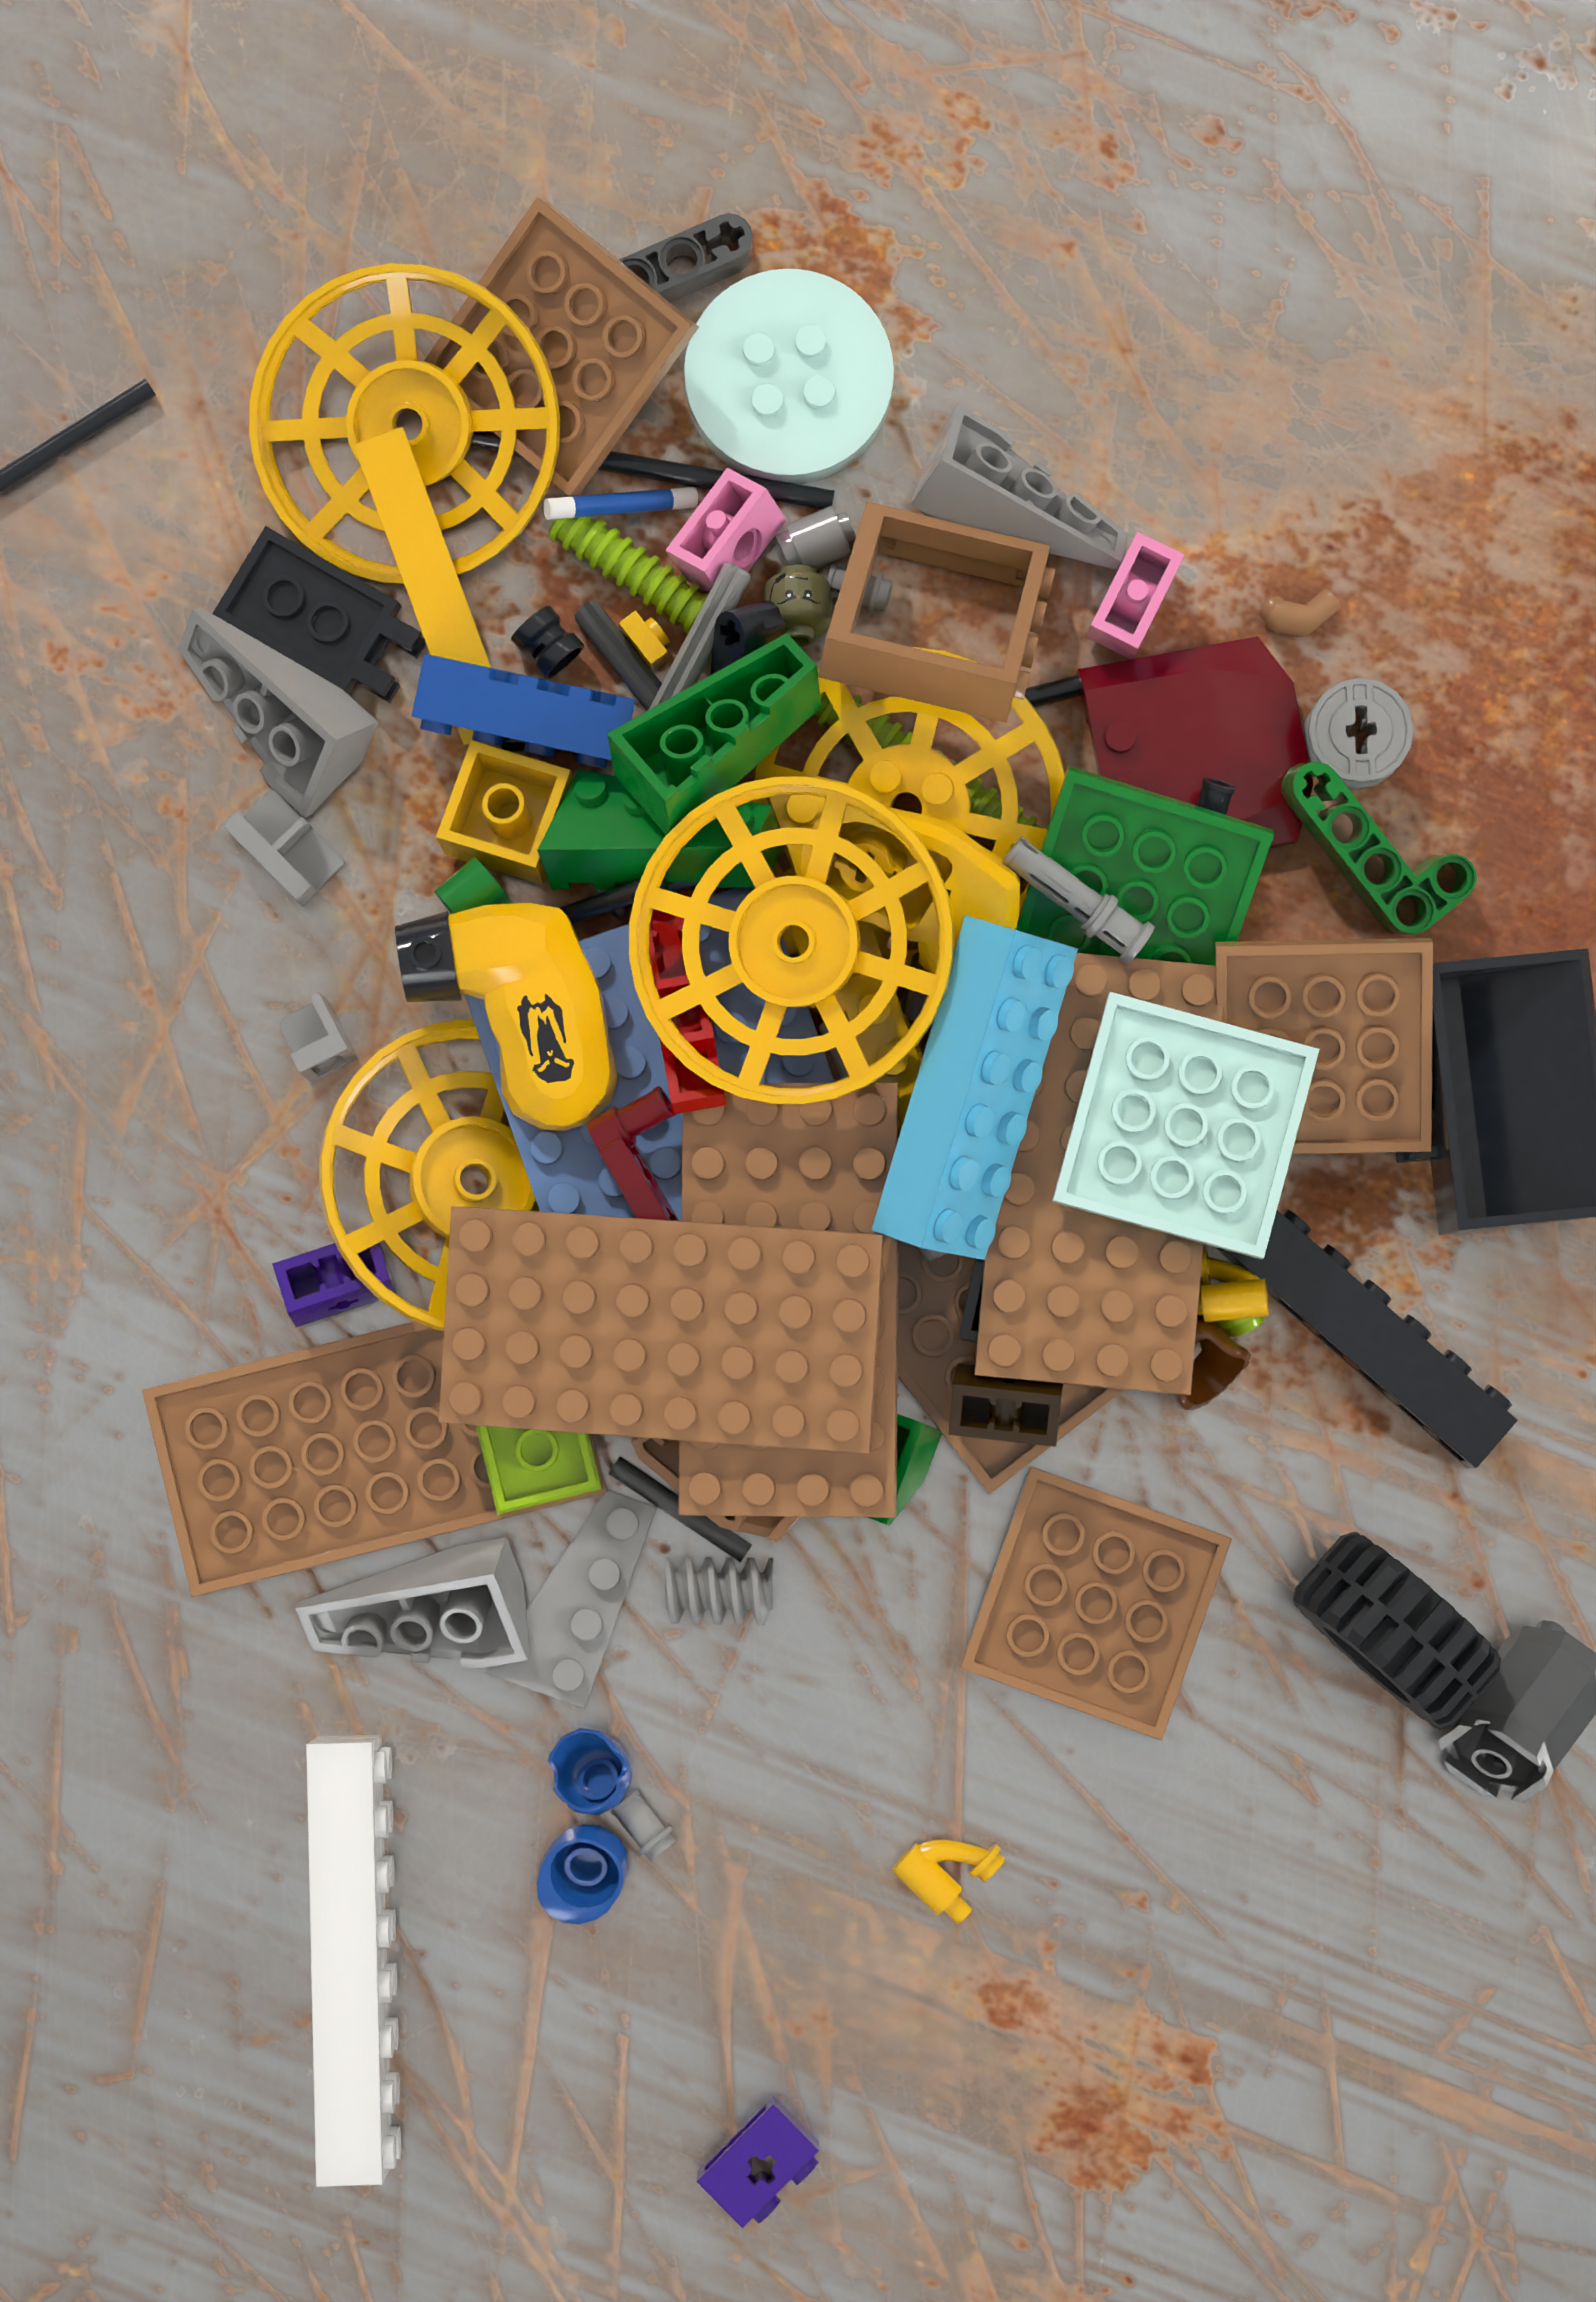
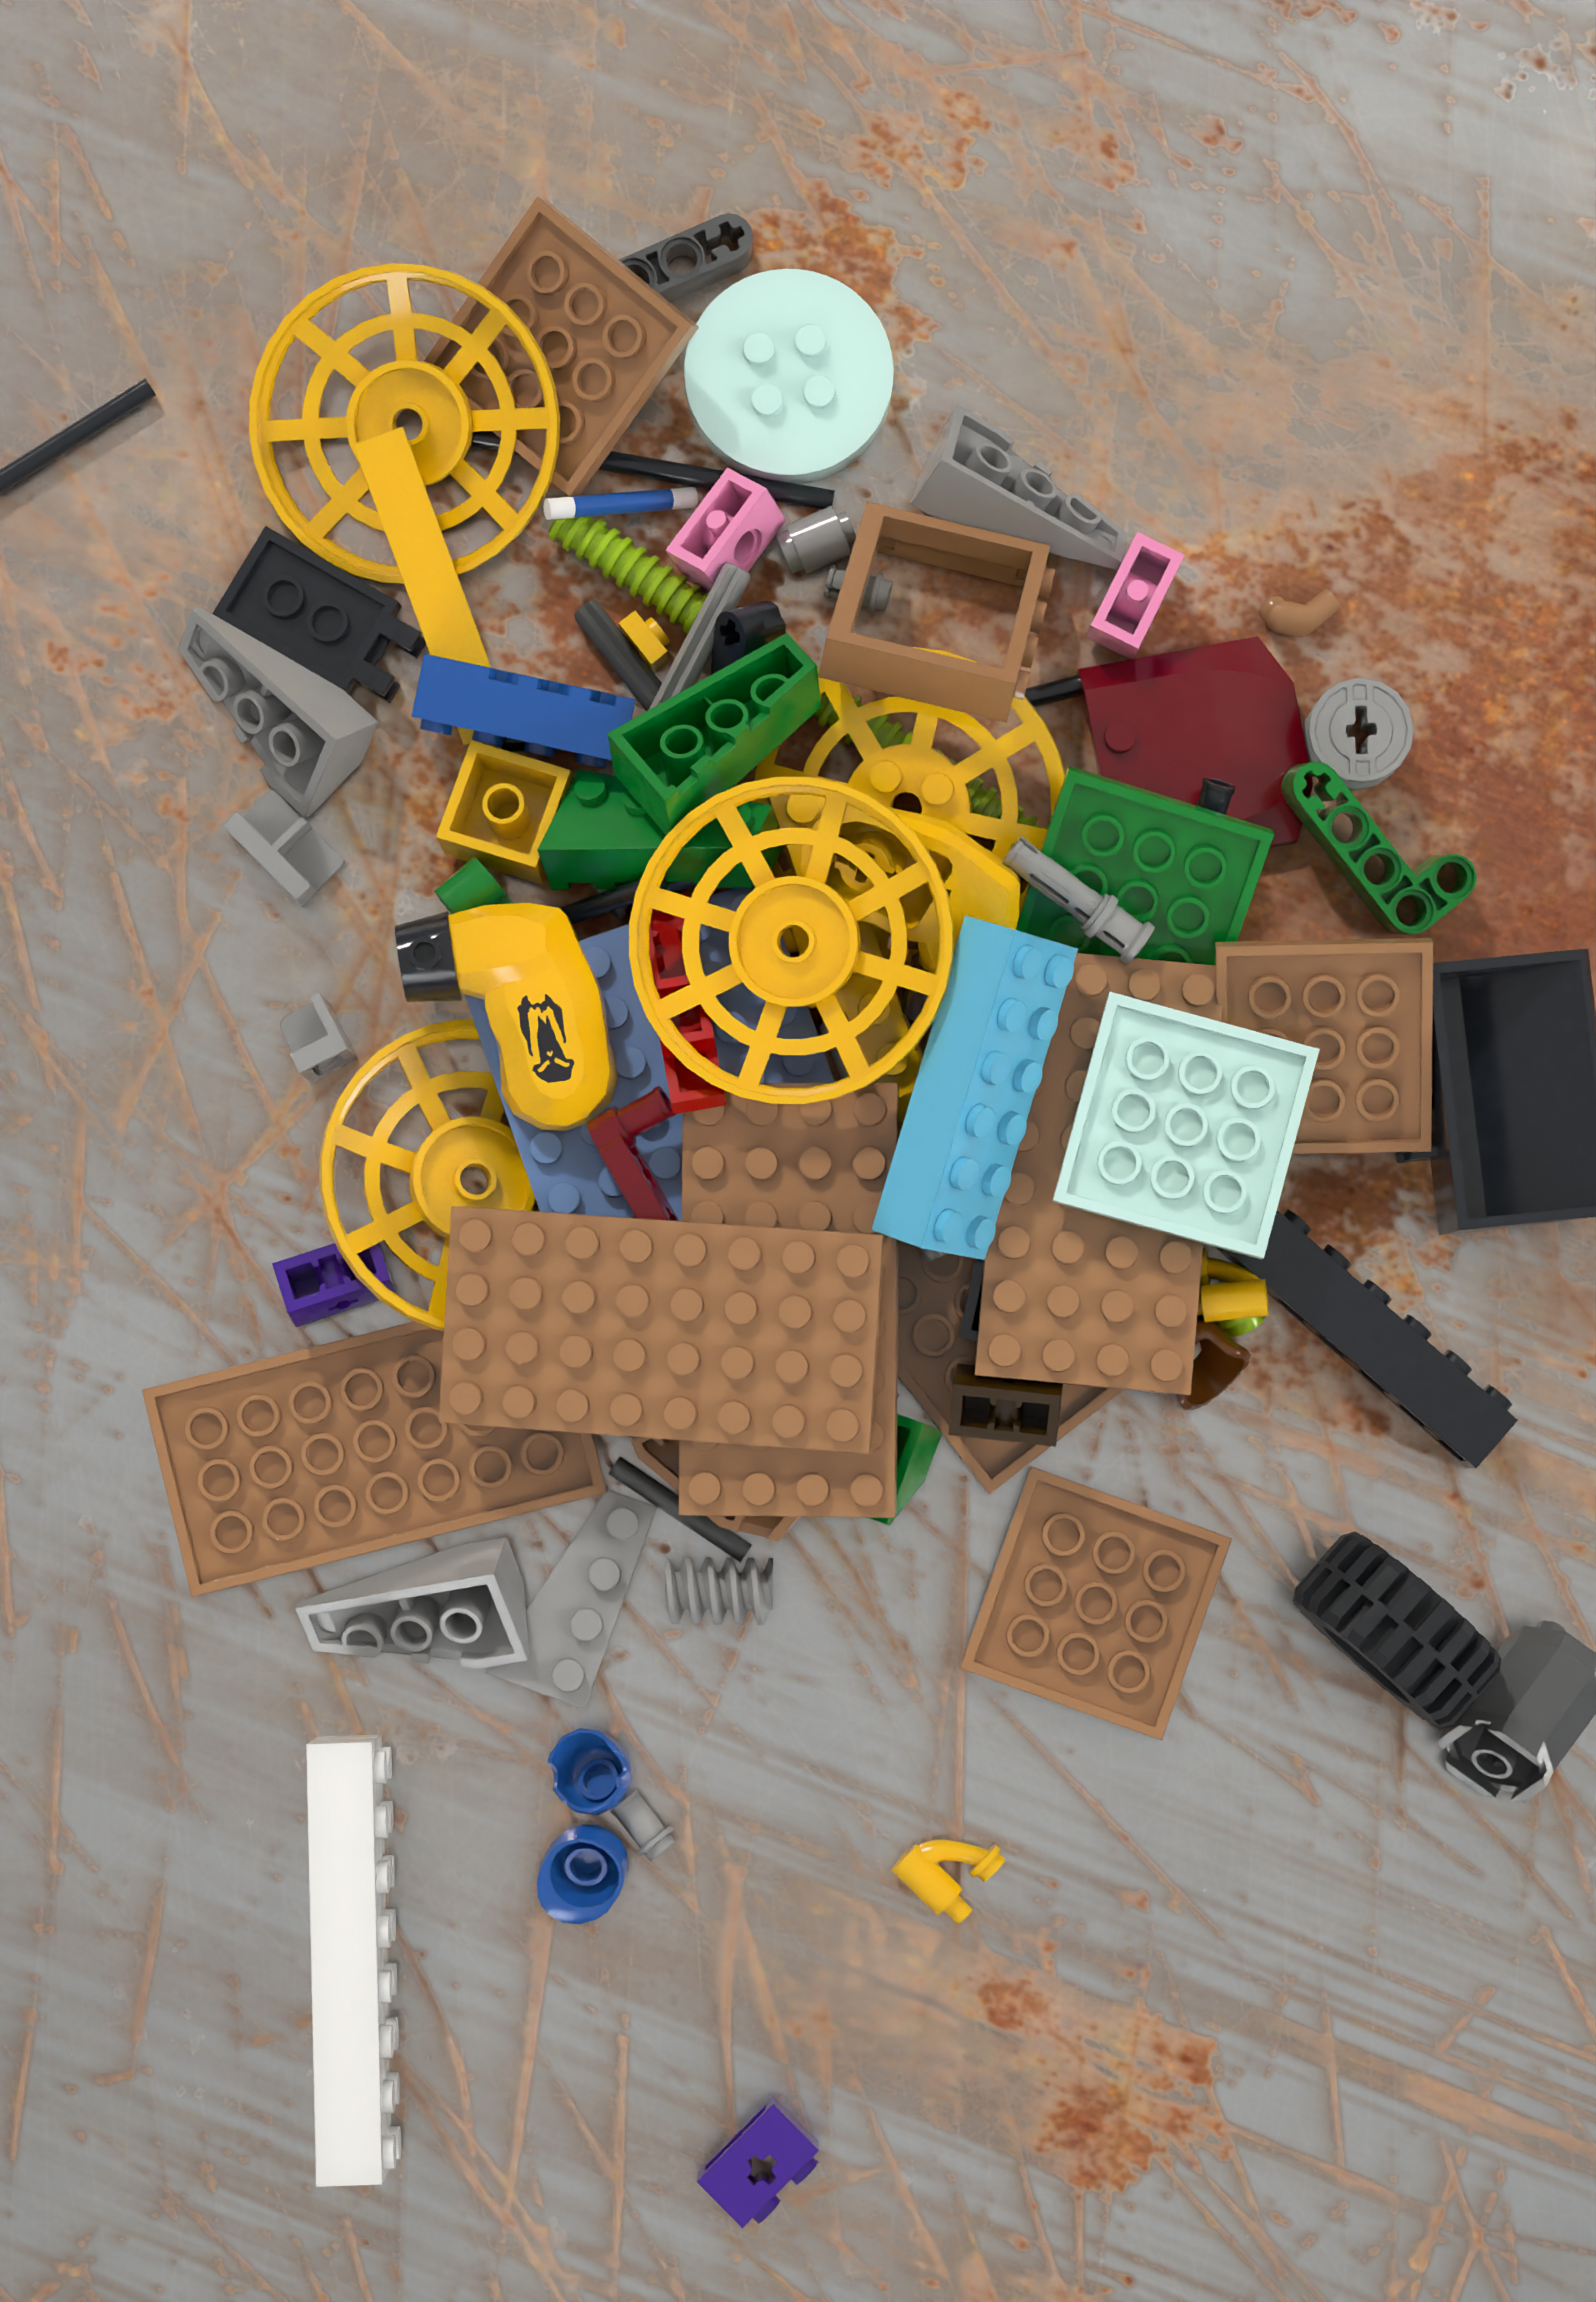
(536, 1465): lime tile -> none
(547, 642): black wheel -> none
(802, 601): olive head -> none

